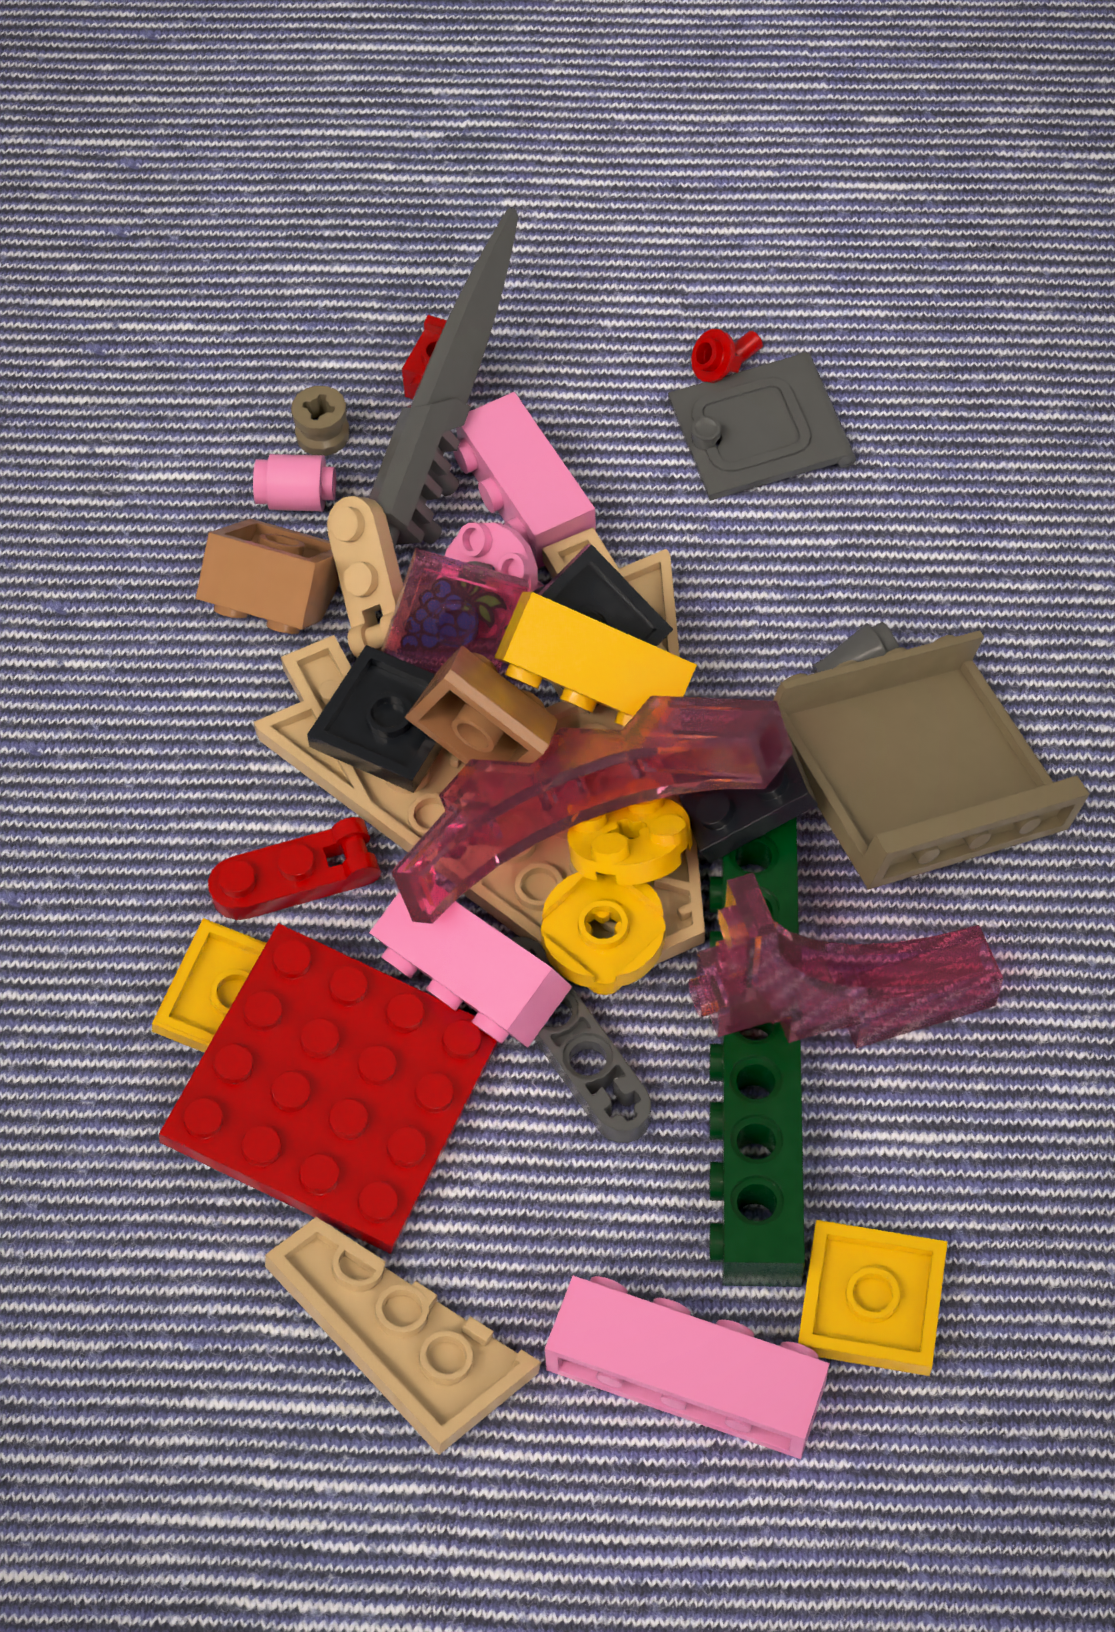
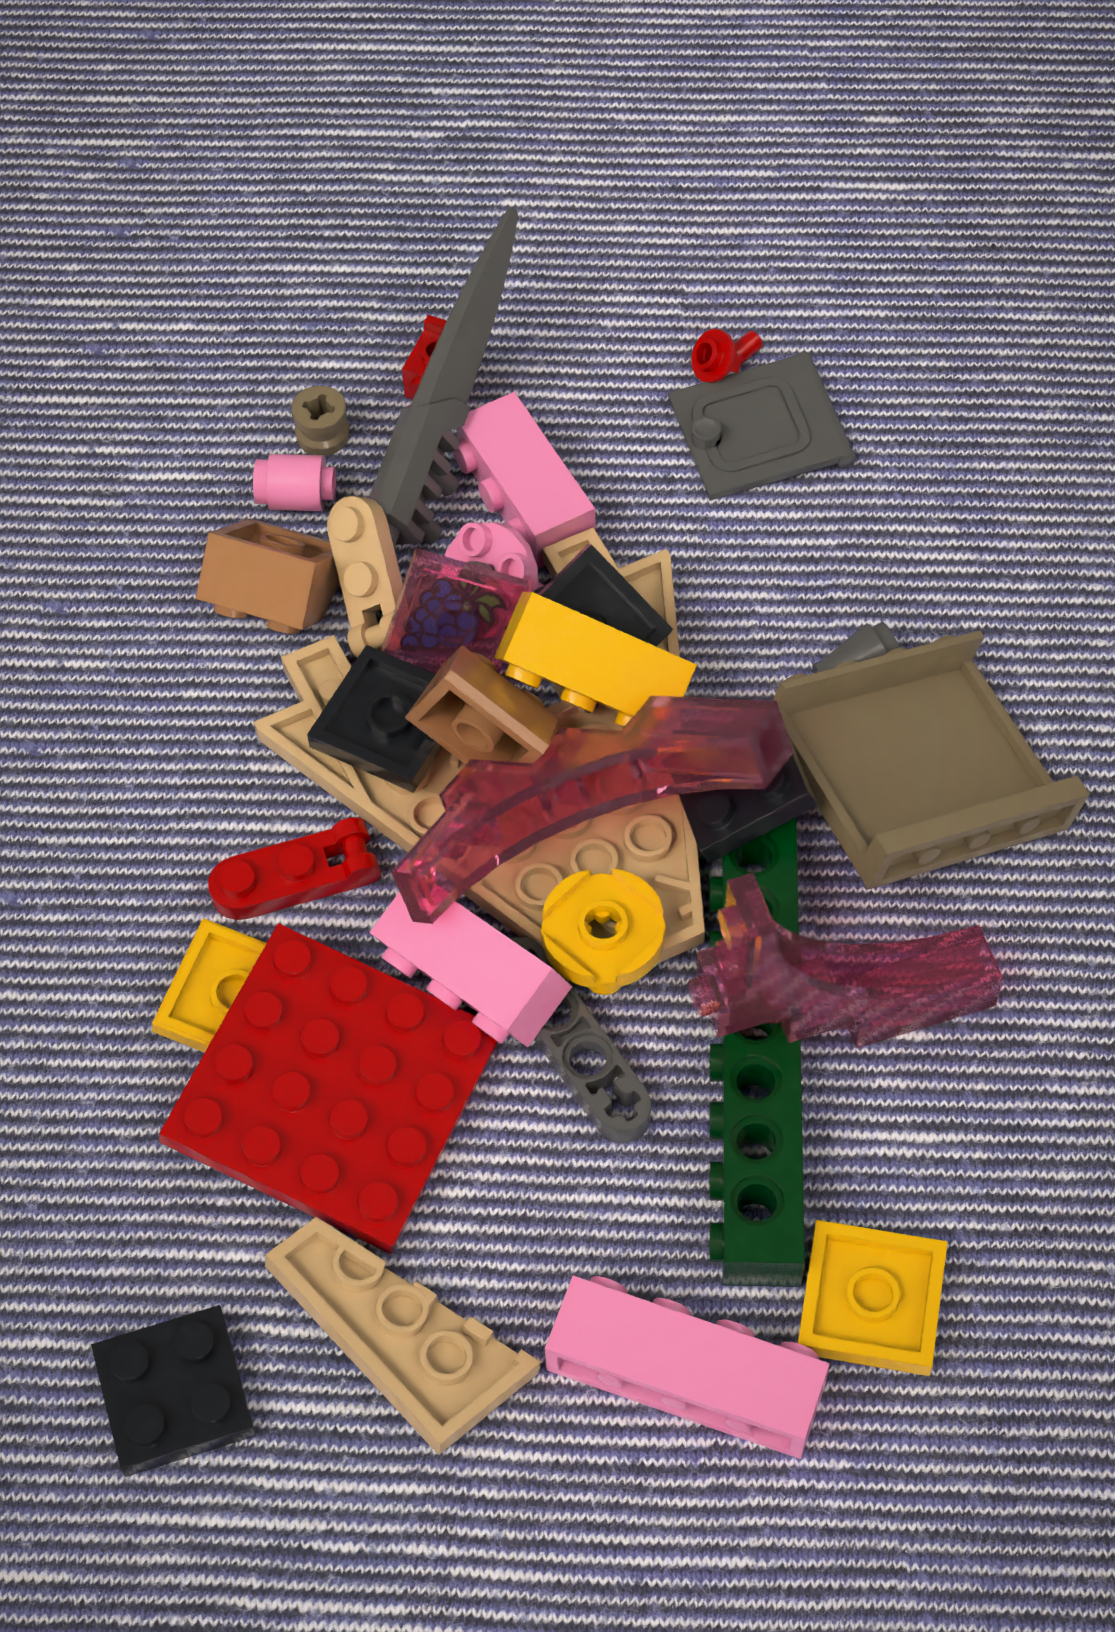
(172, 1390): none -> black plate
(659, 837): yellow plate -> none

